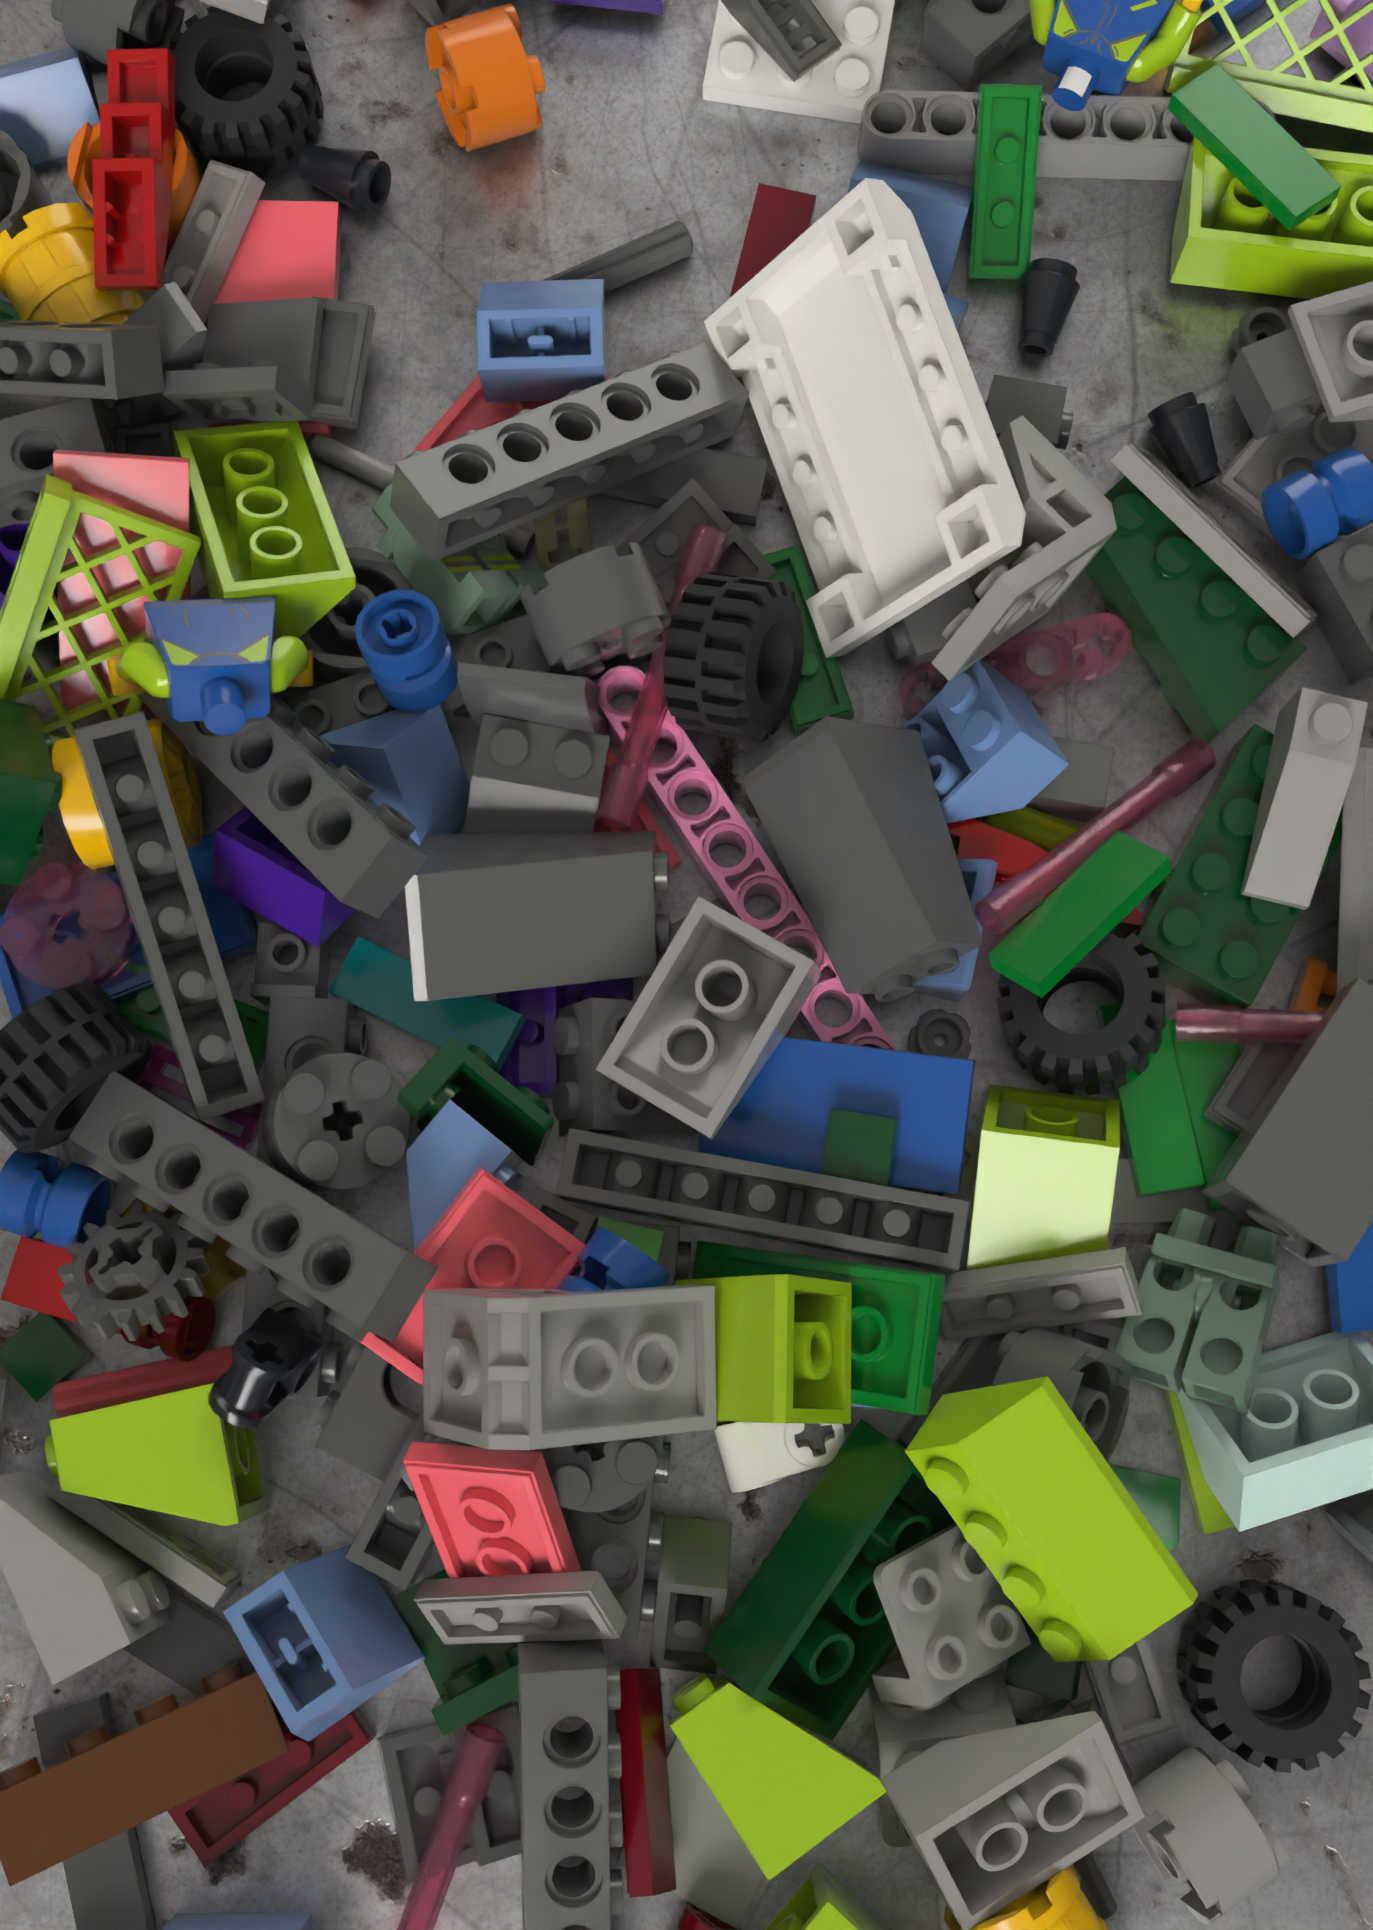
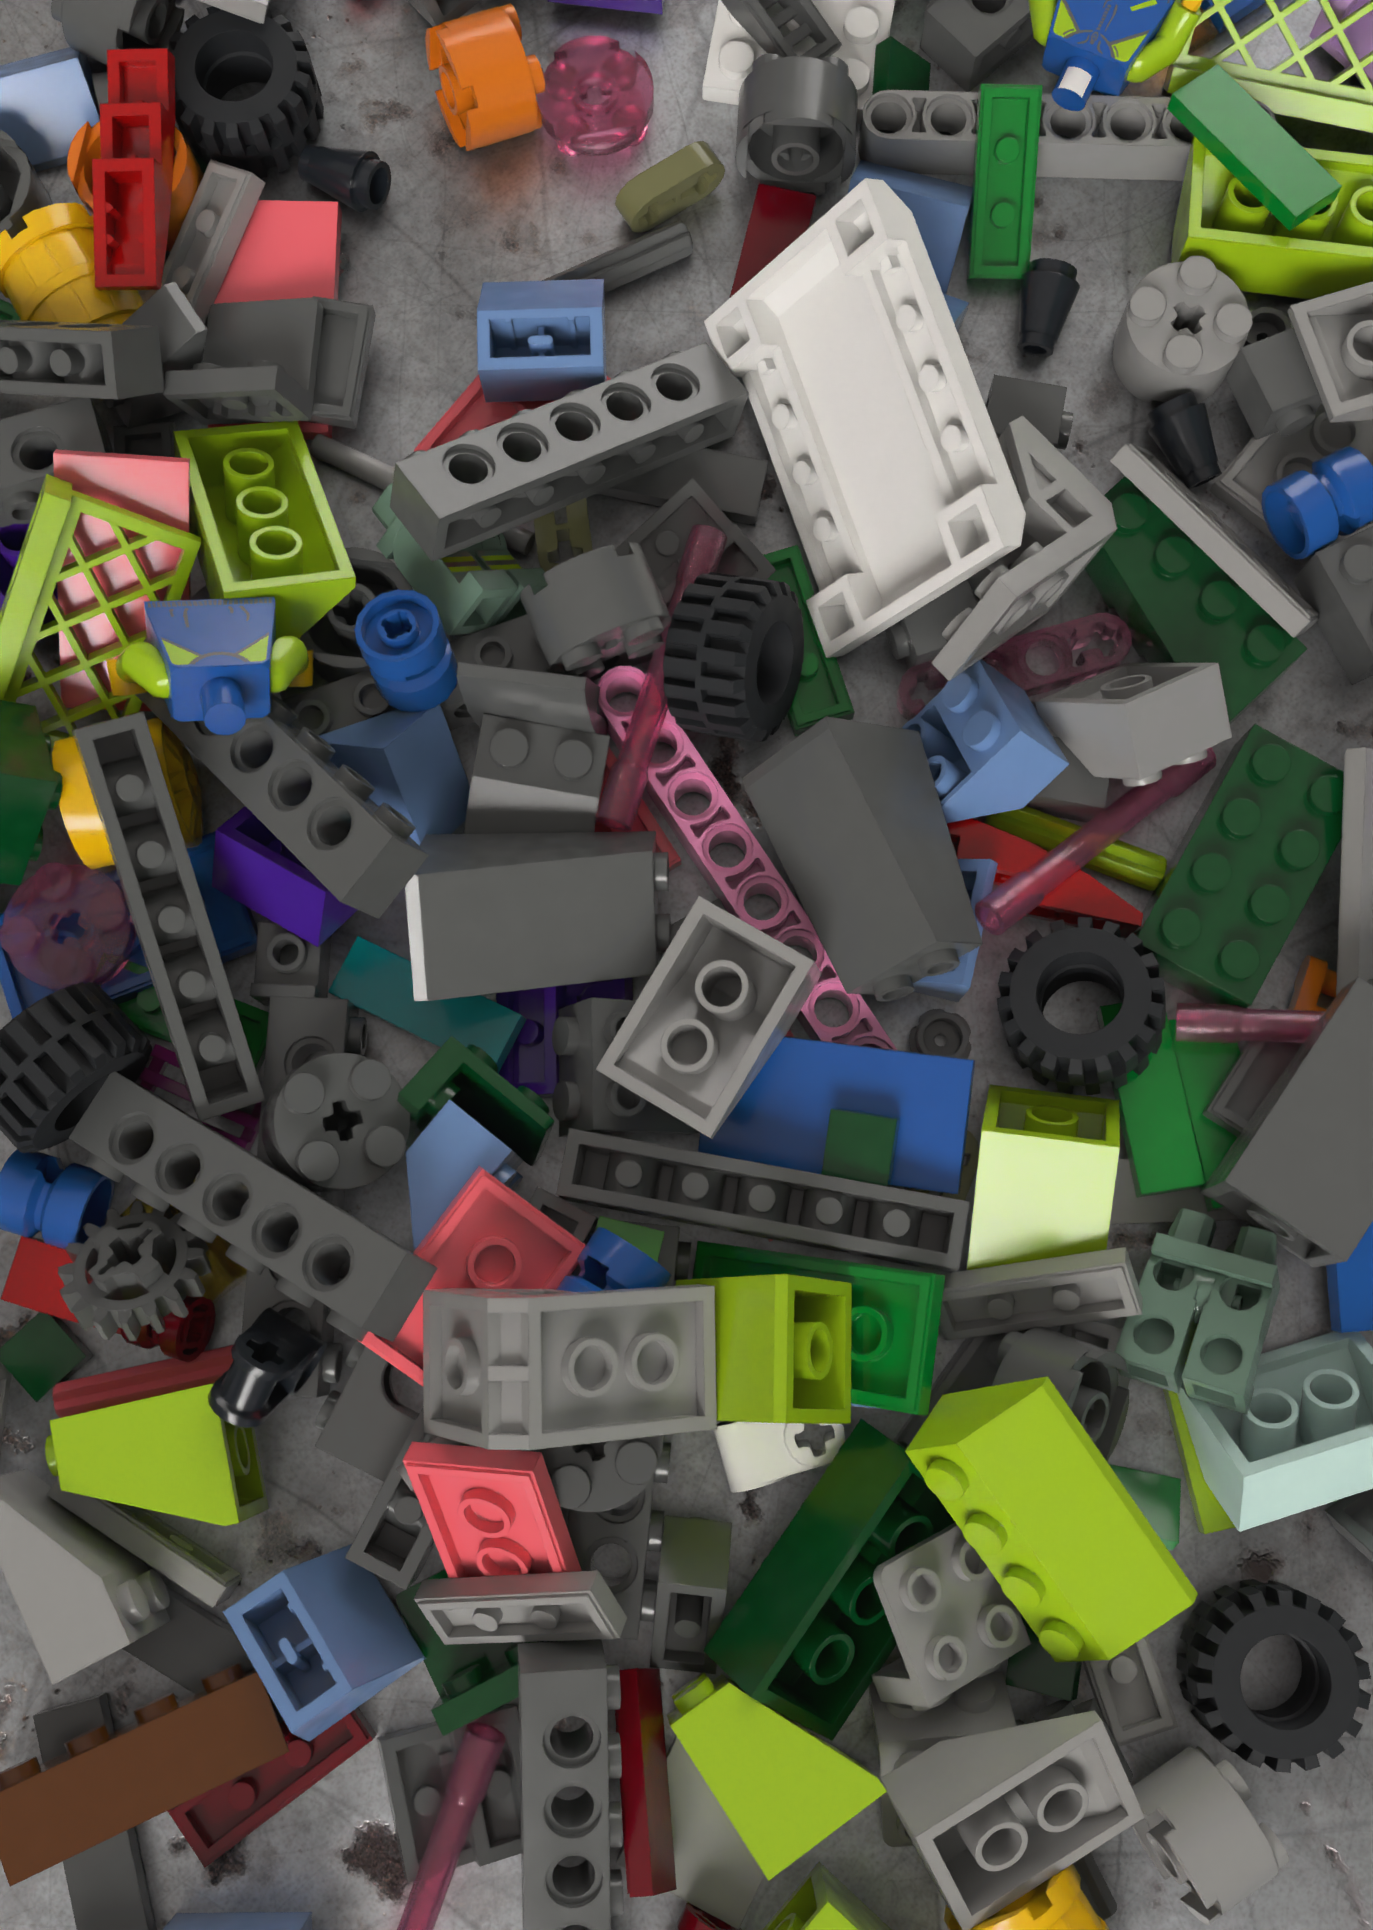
(601, 127): none -> clear pink plate
(670, 186): none -> olive beam
(797, 122): none -> dark grey brick
(899, 68): none -> dark green tile
(1079, 913): green tile -> none
(1140, 718): none -> light grey slope
(1180, 331): none -> light grey brick
(1302, 795): light grey slope -> none

